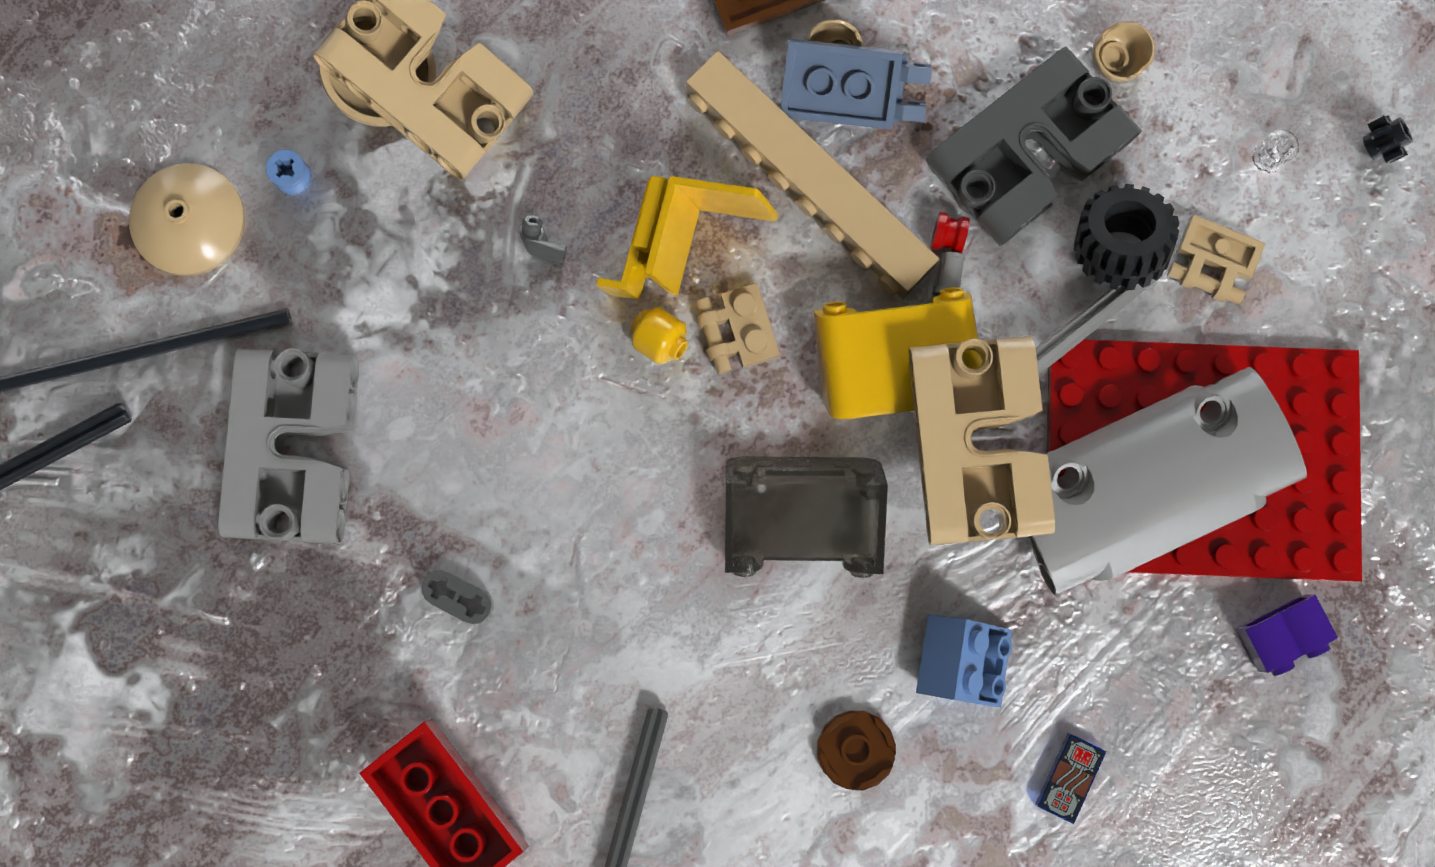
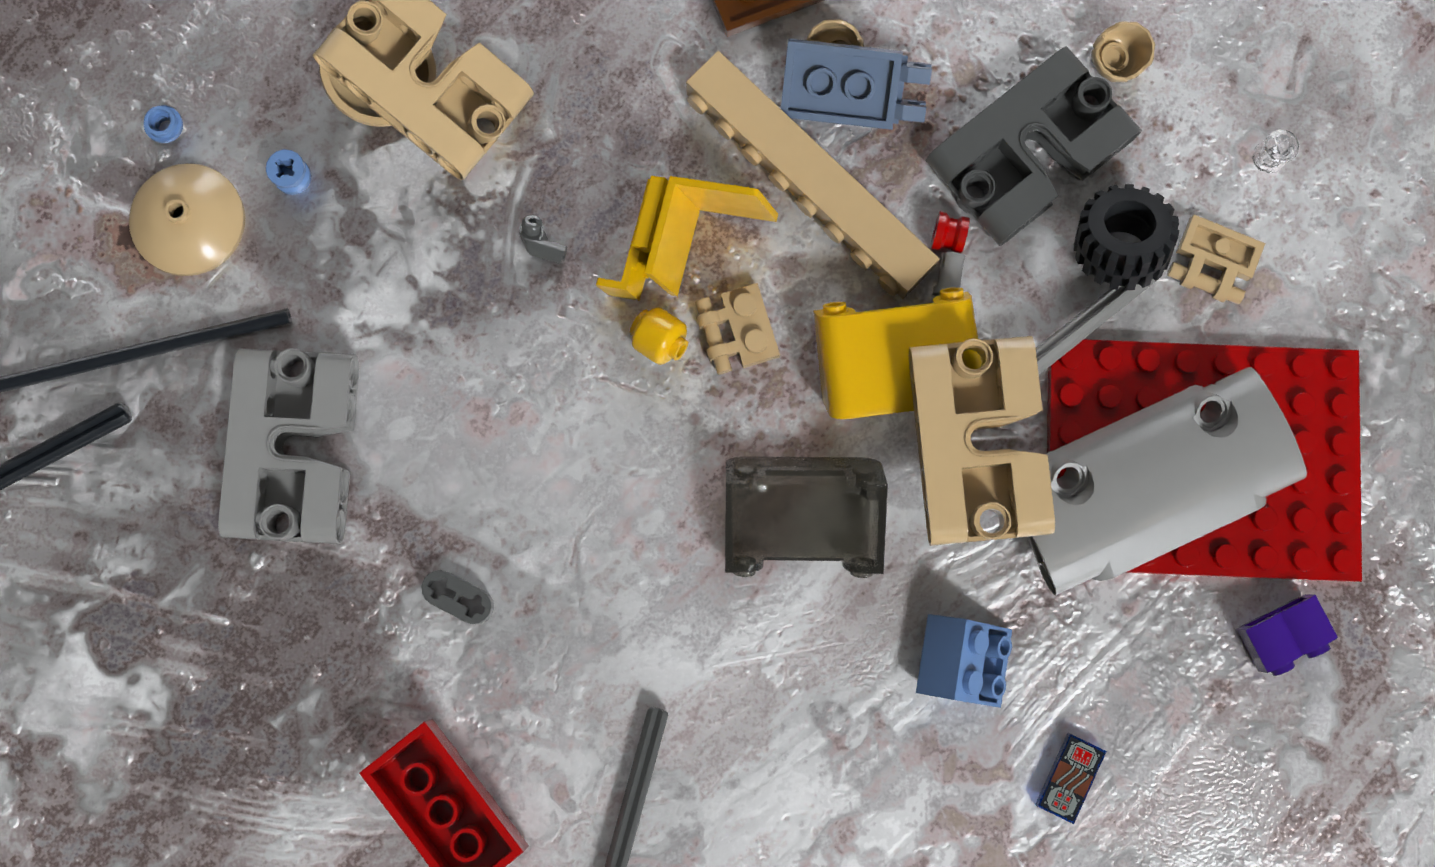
(156, 116): none -> medium blue plate
(856, 750): reddish brown tile -> none
(1387, 139): black gear -> none

